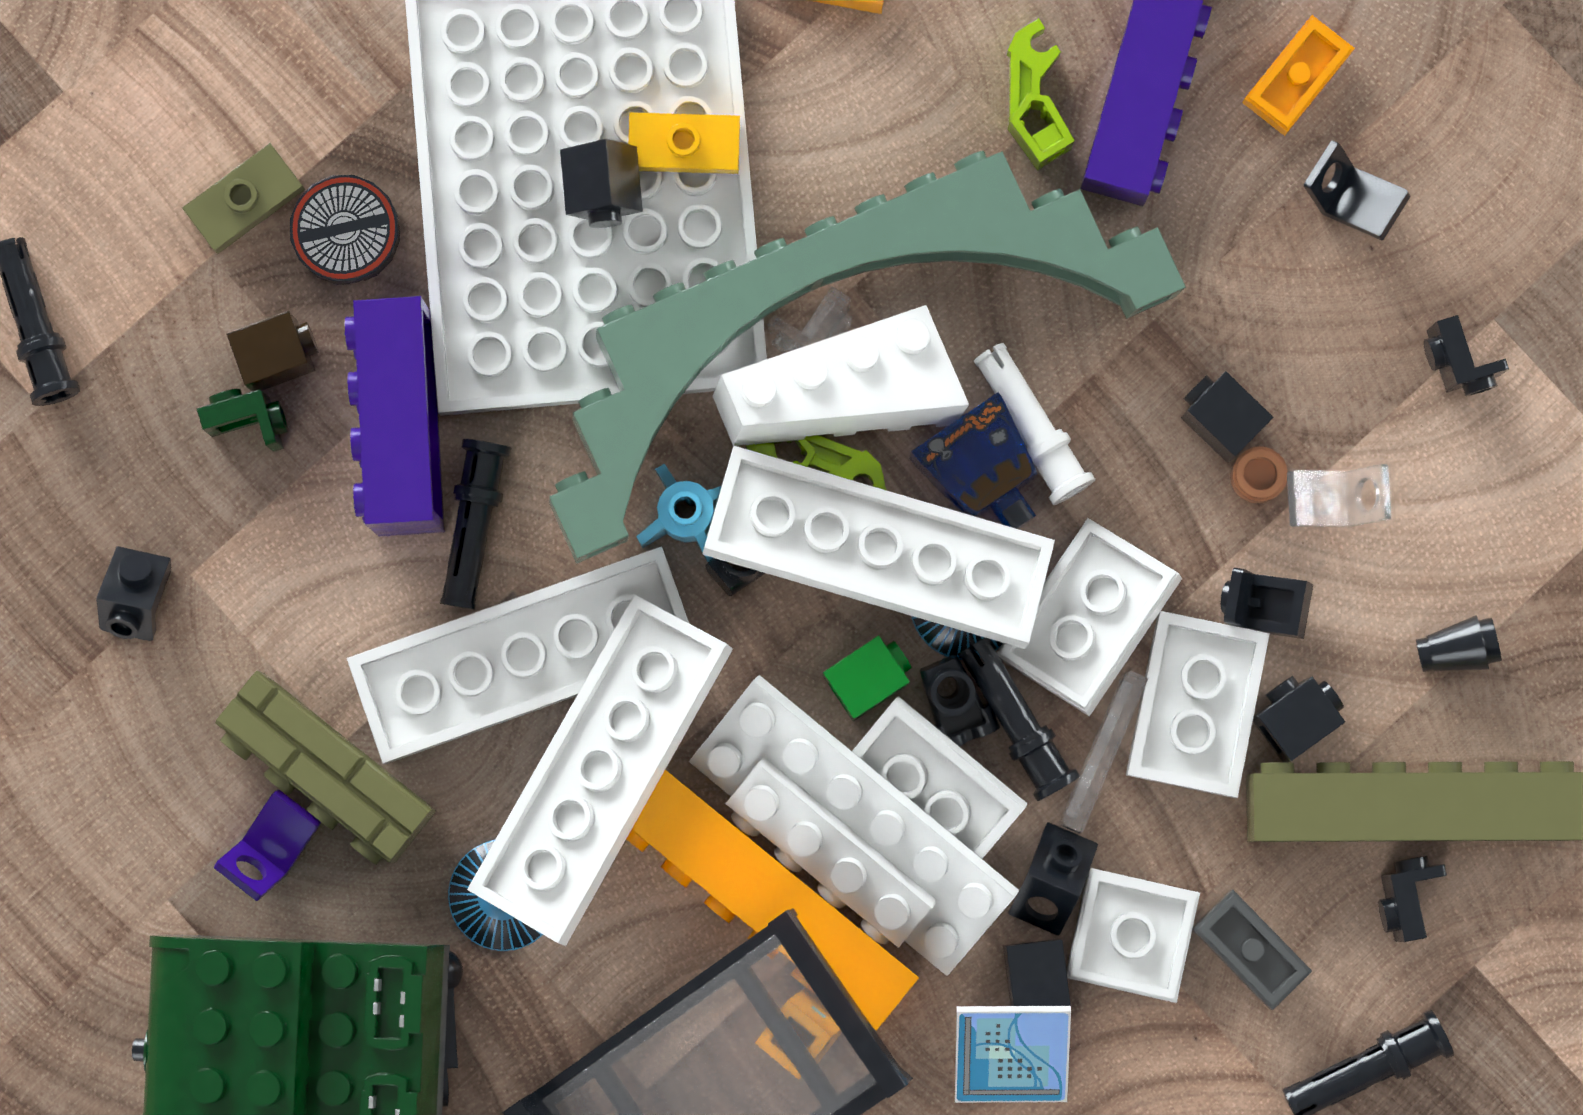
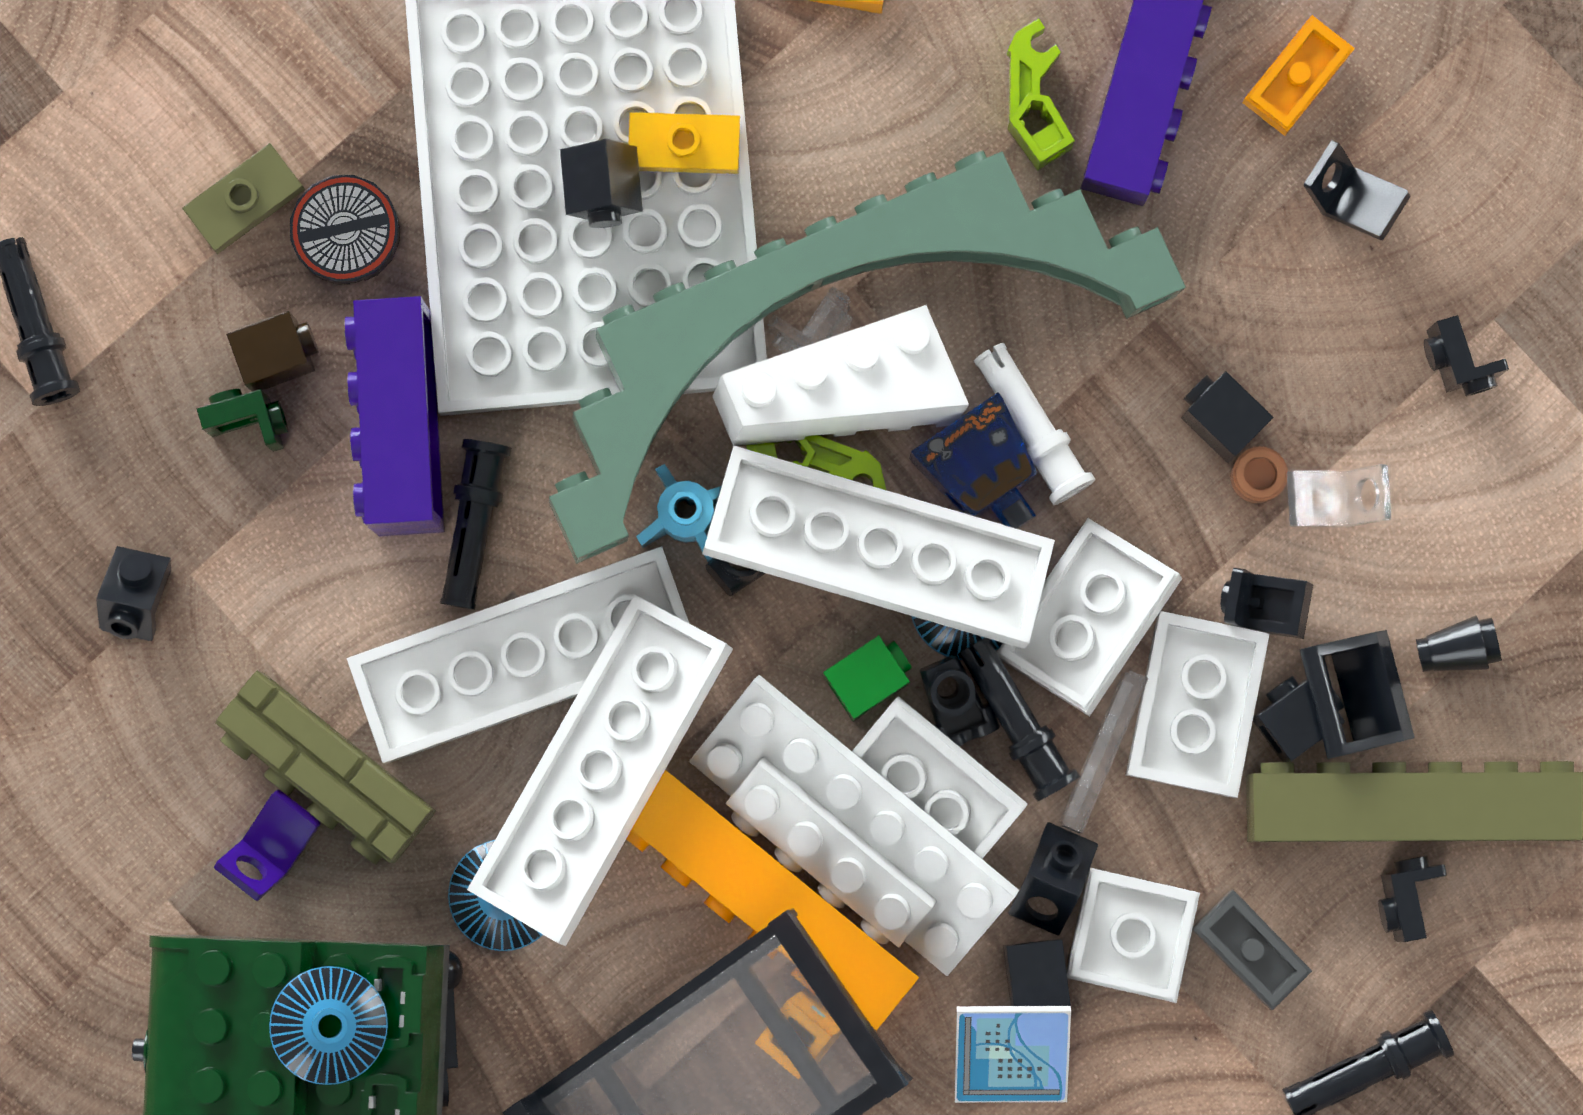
(296, 1021): none -> dish
(1368, 690): none -> black tile

